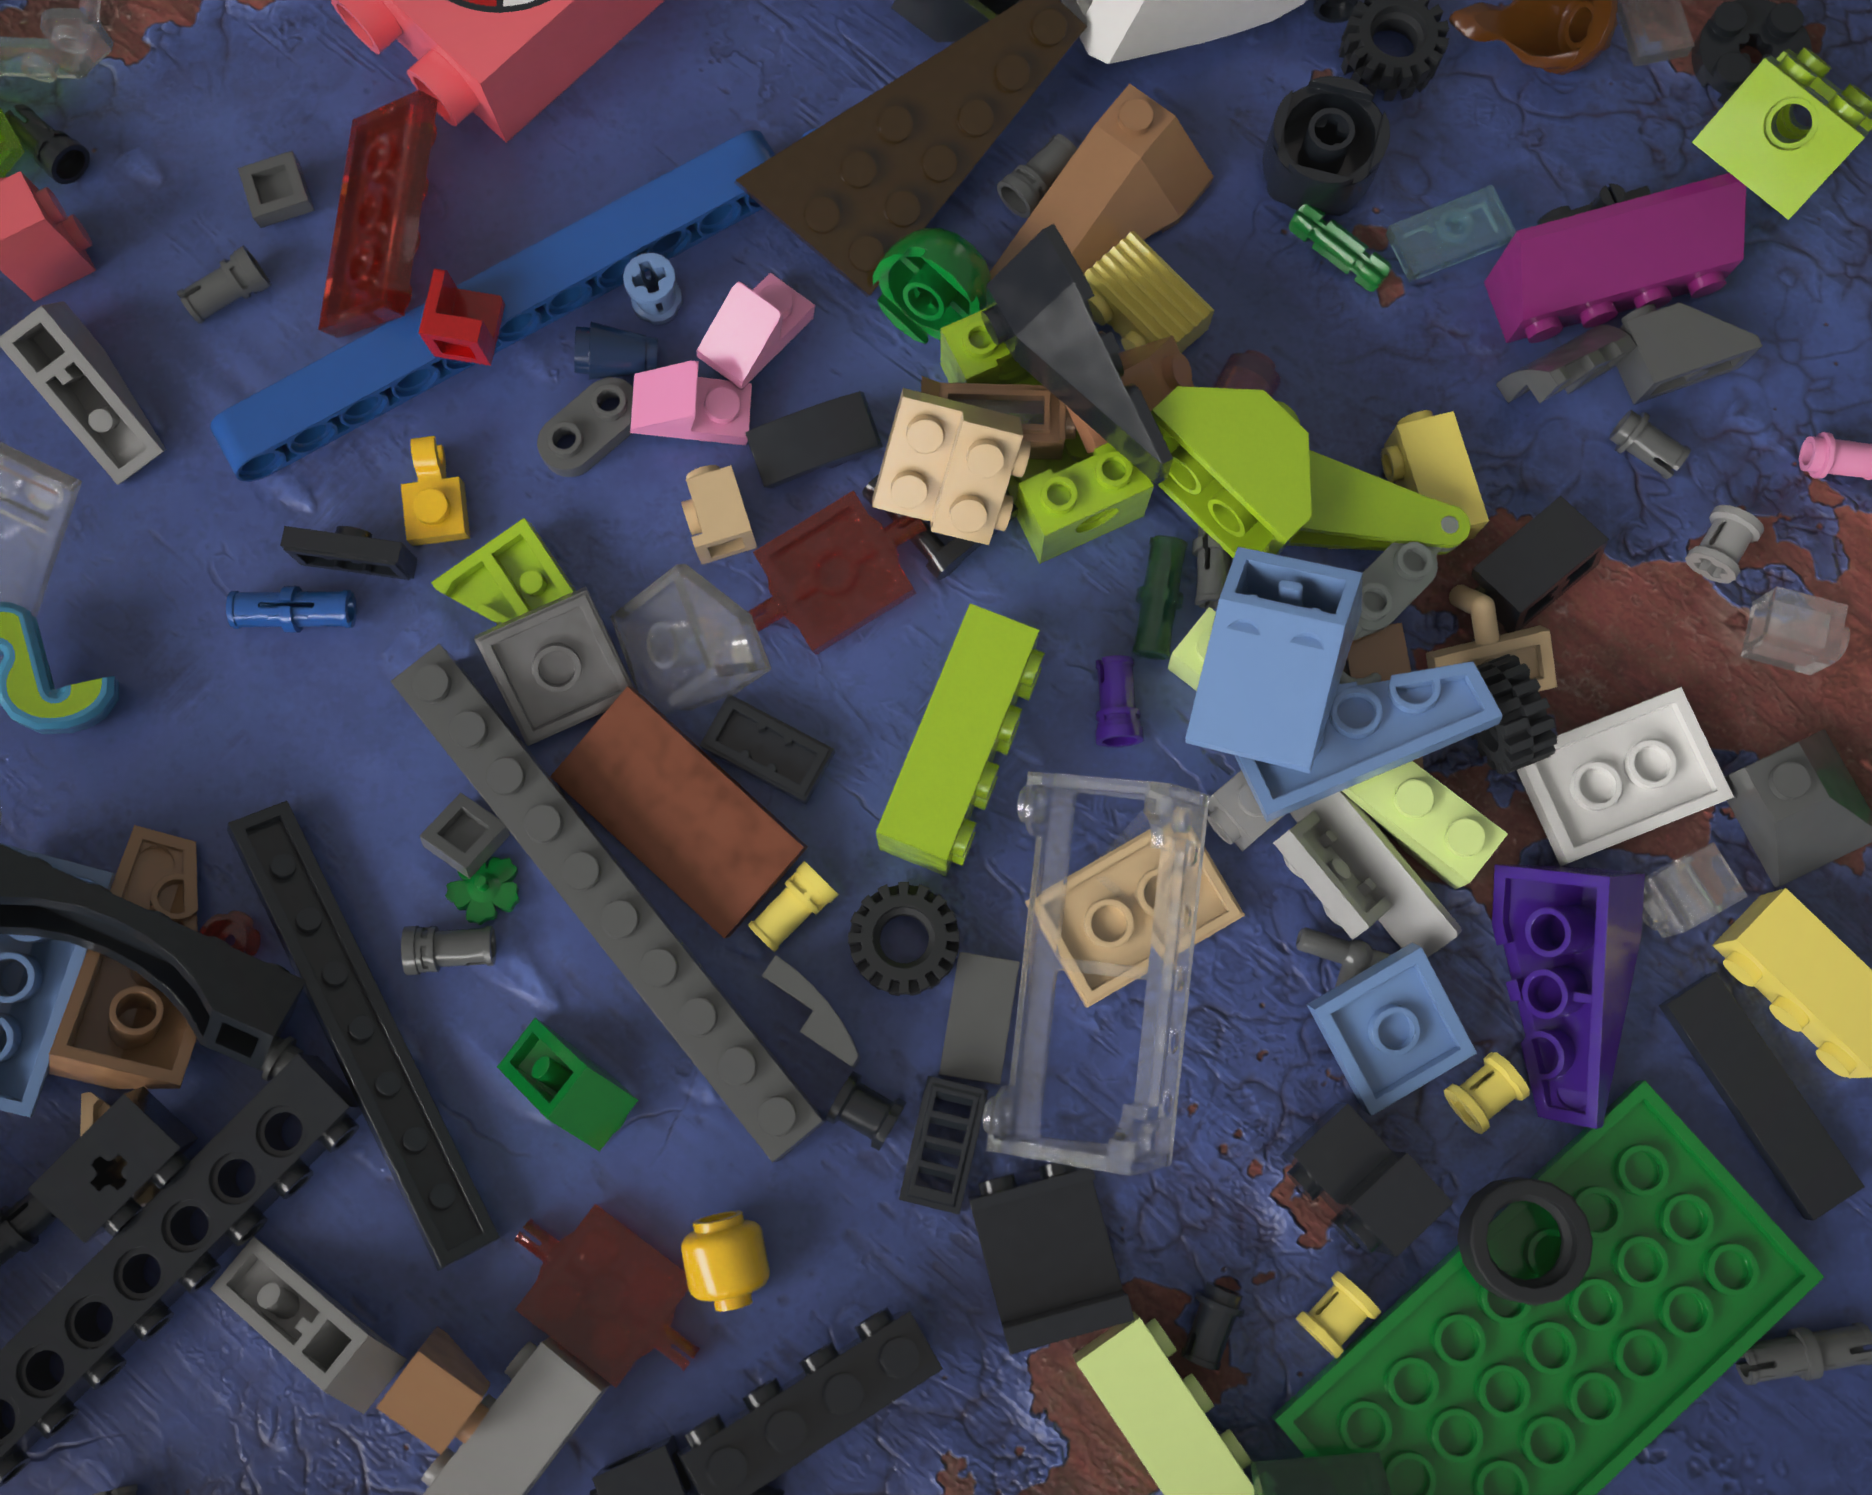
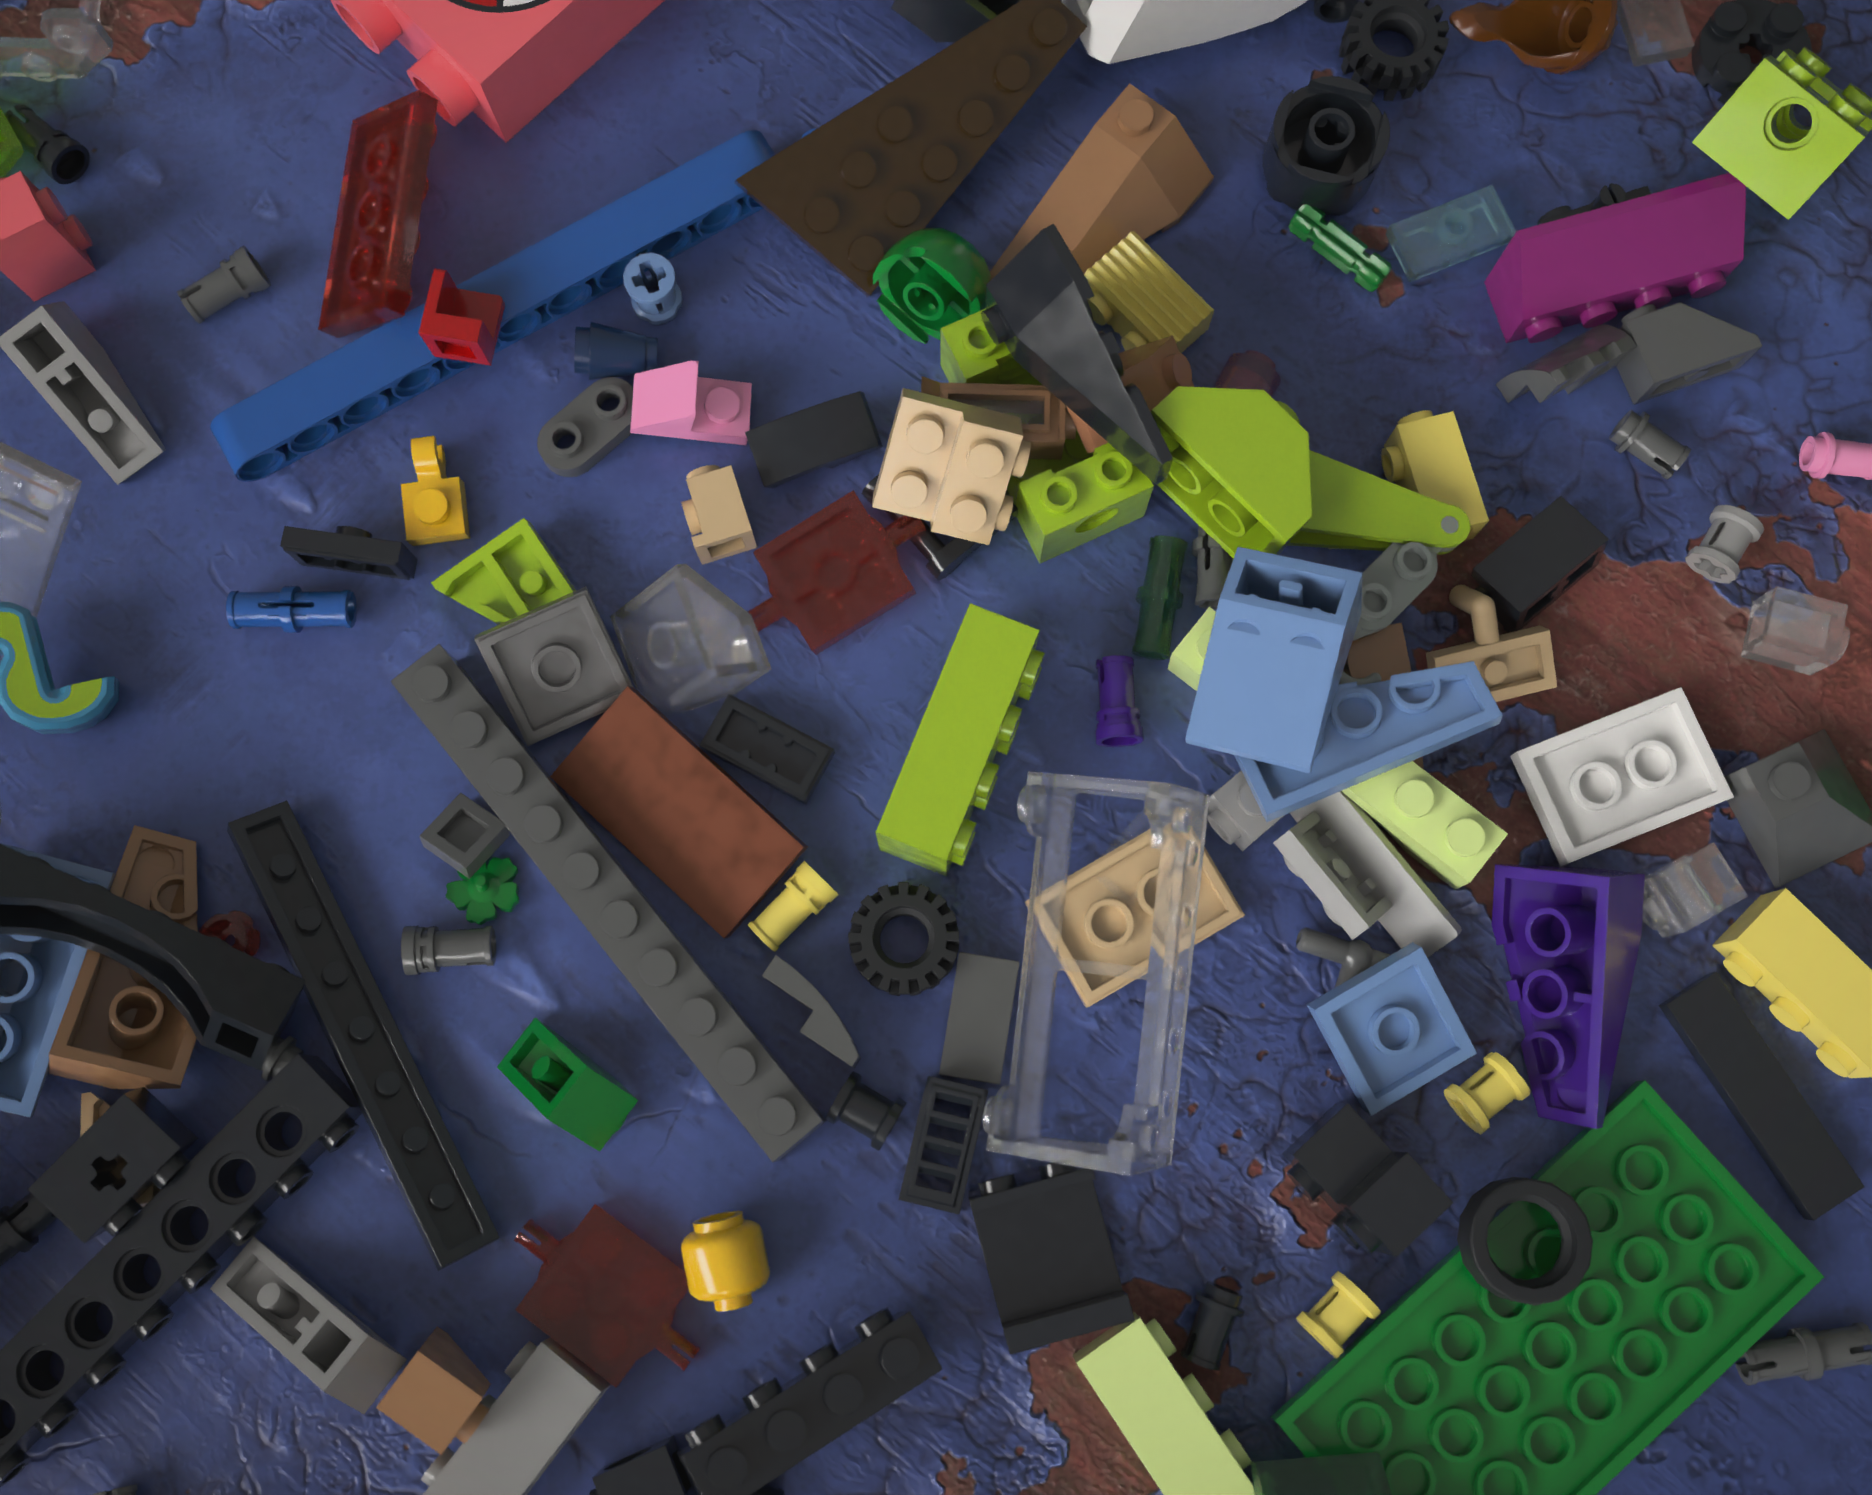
(276, 189): dark grey plate -> none
(753, 328): bright pink slope -> none
(1029, 182): dark grey pin -> none
(1525, 726): black tyre -> none

